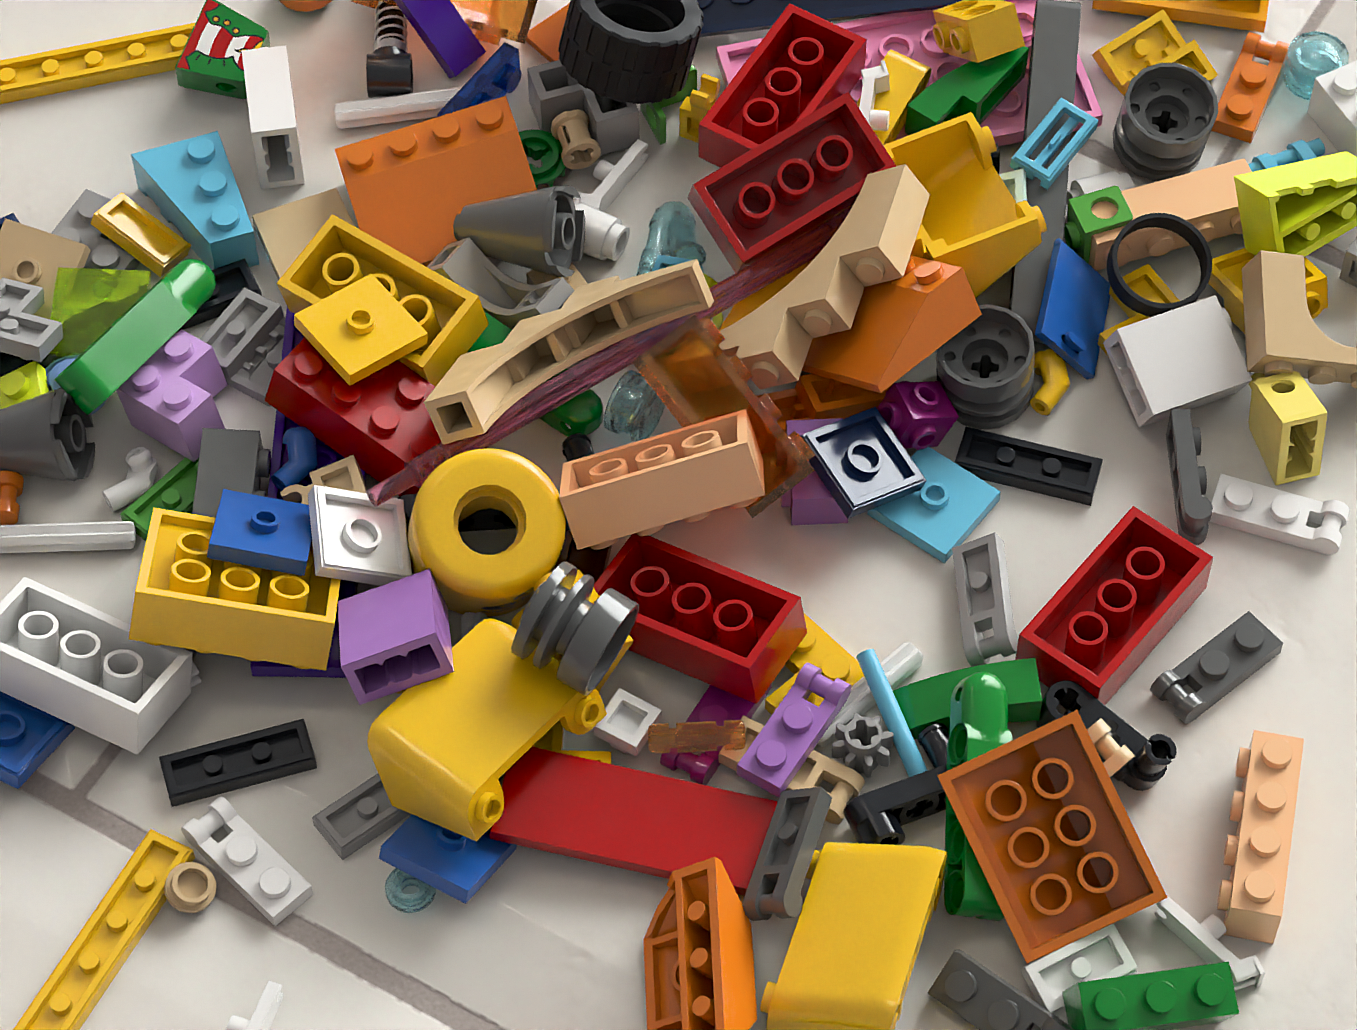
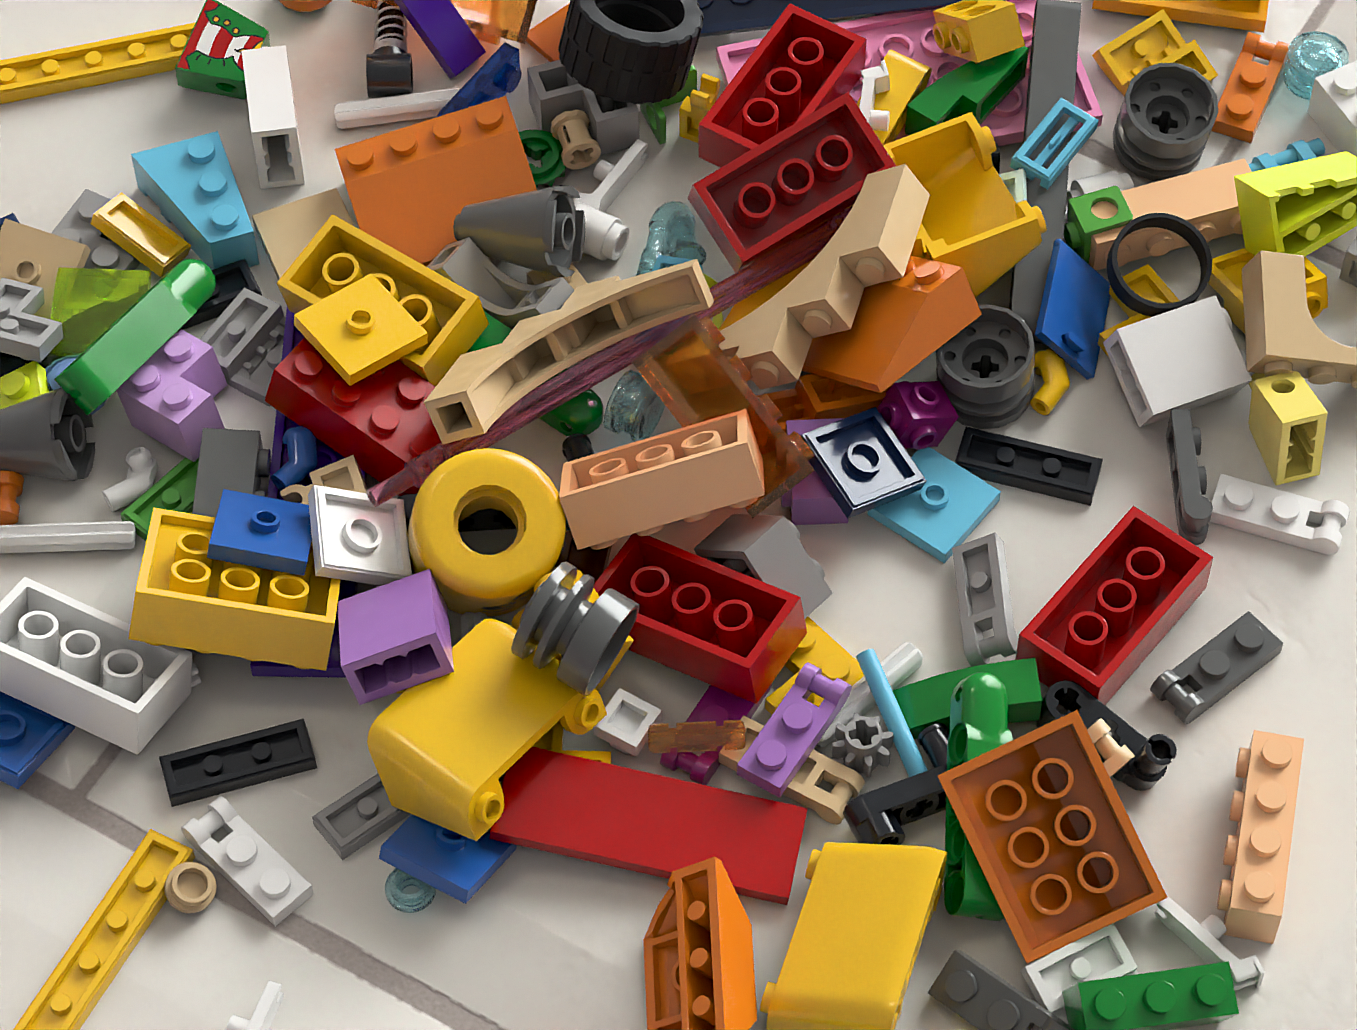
(770, 552): none -> light grey brick
(786, 854): dark grey plate -> none

